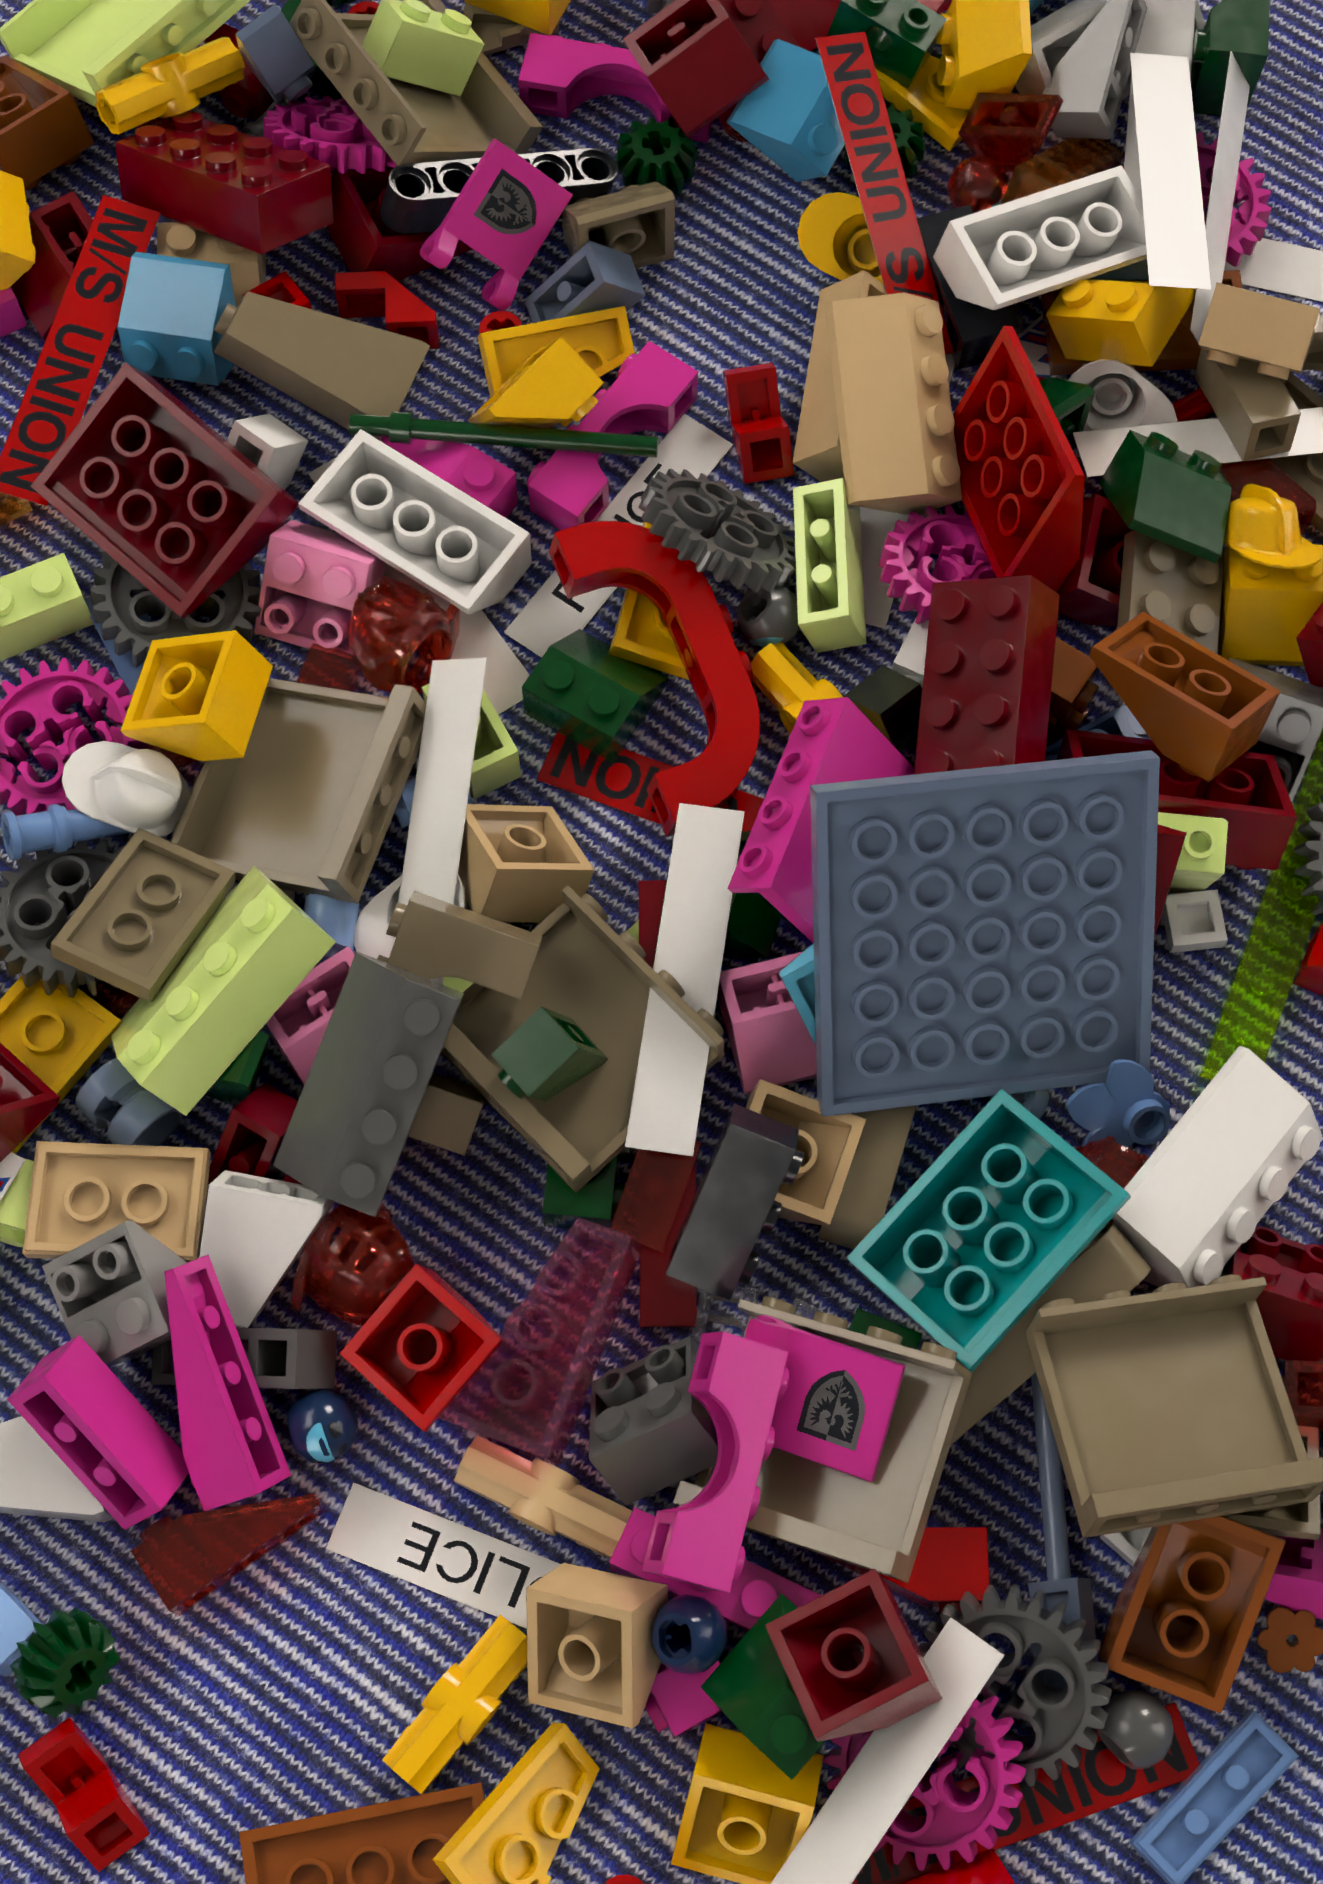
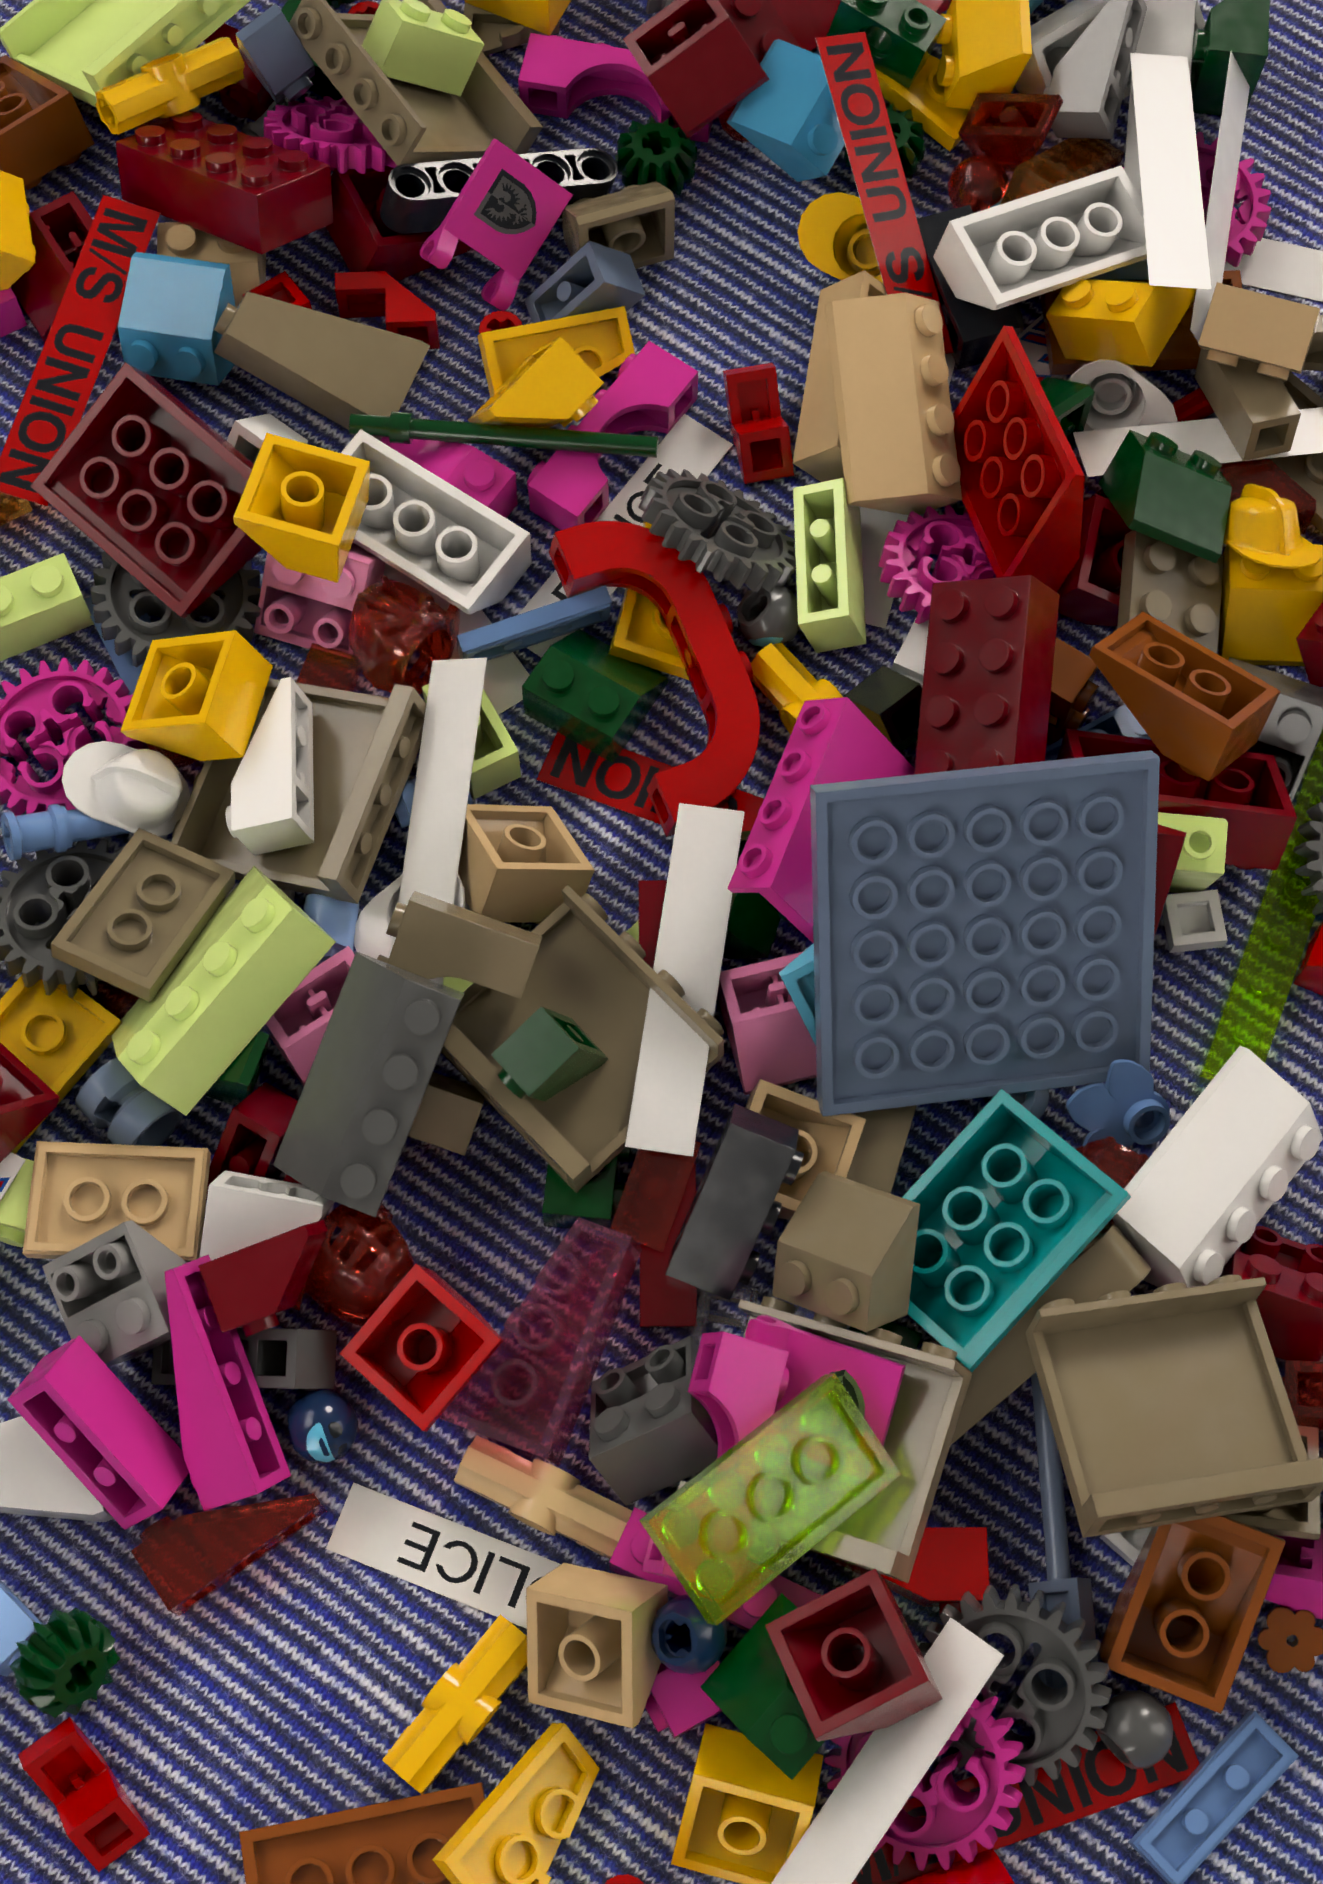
(262, 1278): none -> dark red slope
(275, 778): none -> white slope
(304, 505): none -> yellow slope
(536, 625): none -> medium blue tile
(770, 1498): none -> clear neon green plate
(848, 1253): none -> dark tan slope

